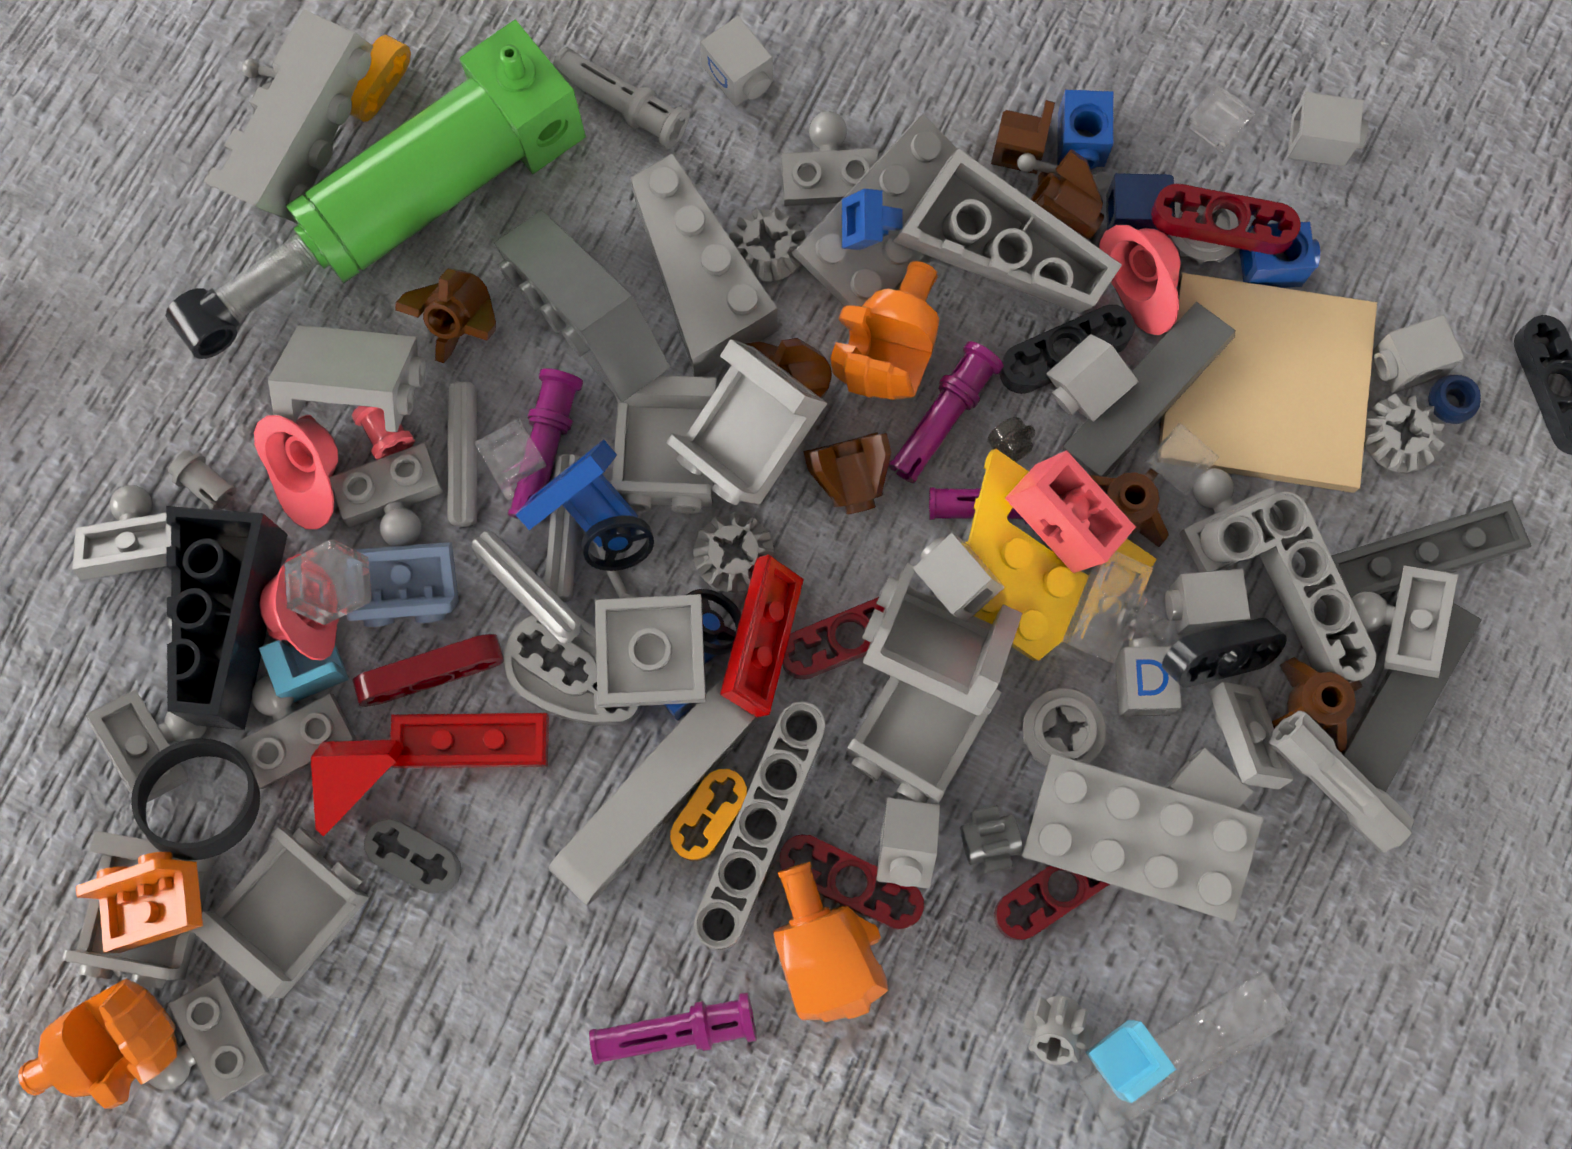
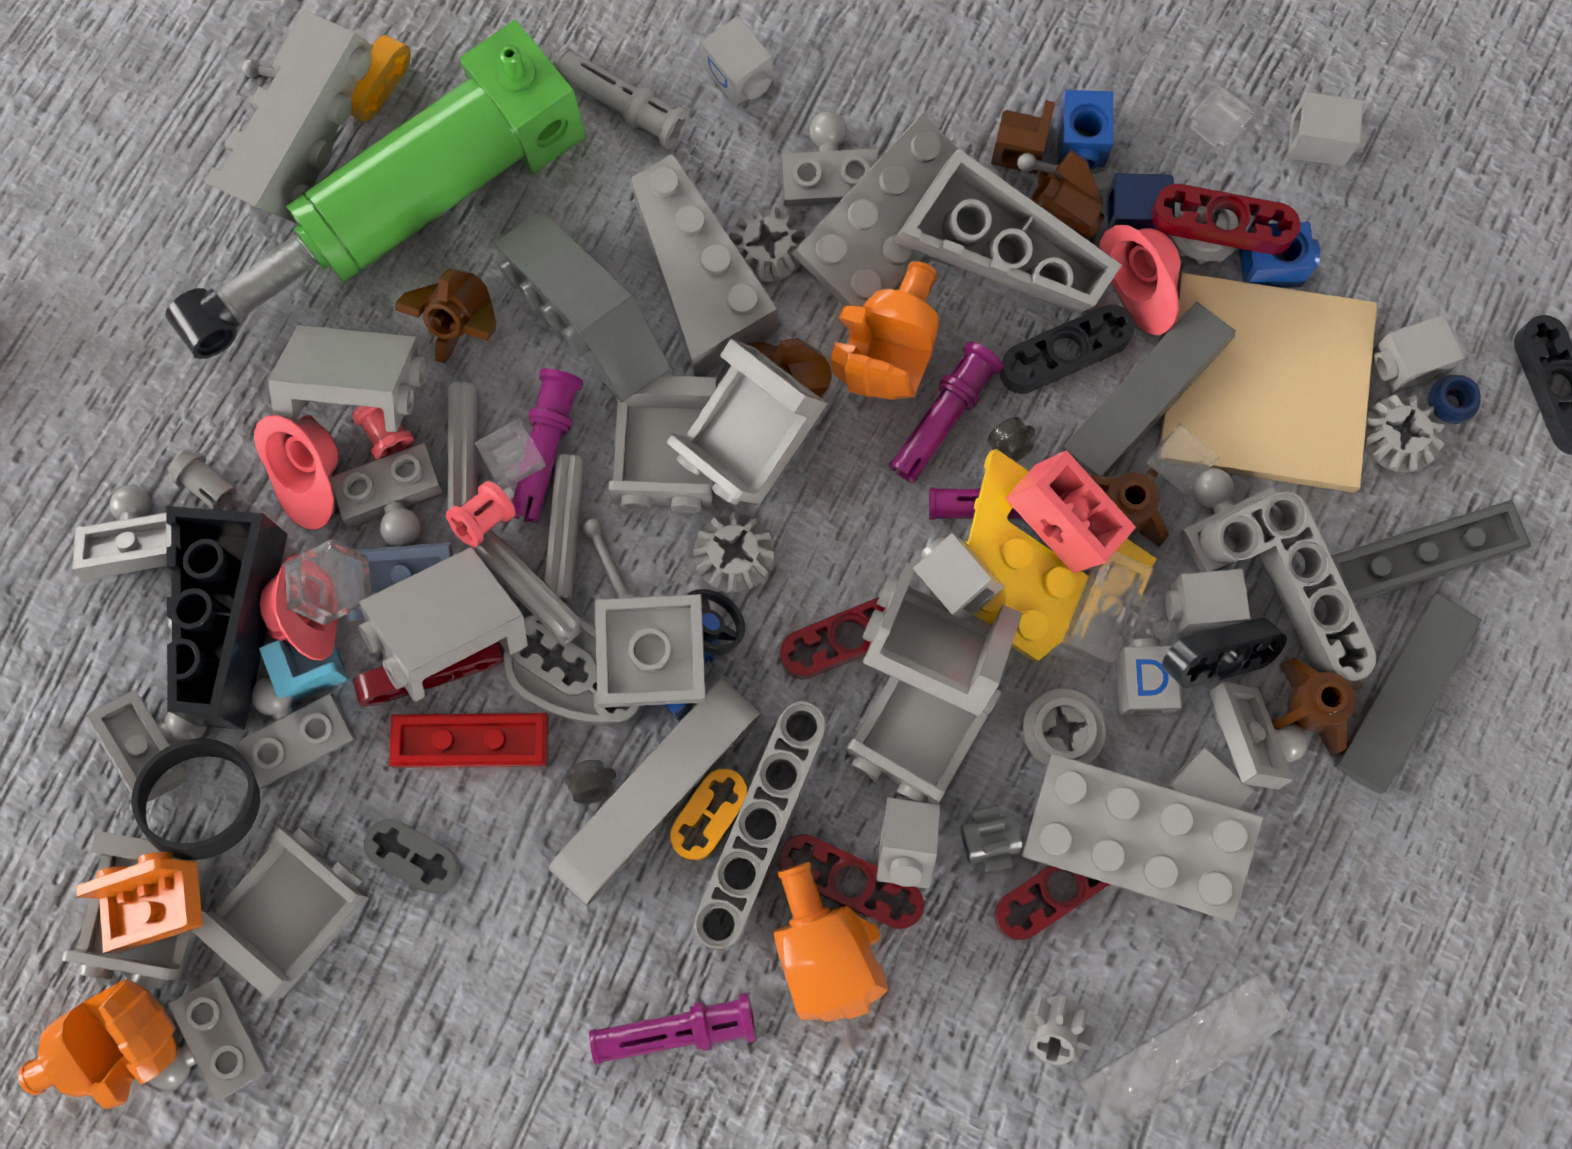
(345, 773): red slope -> none
(439, 620): none -> light grey panel
(480, 514): none -> coral bush
(590, 782): none -> clear smoke plate
(595, 508): blue piece -> none
(762, 636): red tile -> none
(852, 470): reddish brown brick -> none
(867, 220): blue tile -> none
(1091, 378): light grey brick -> none
(1130, 1060): medium azure panel -> none
(1366, 807): light grey axle -> none
(1416, 622): light grey plate -> none

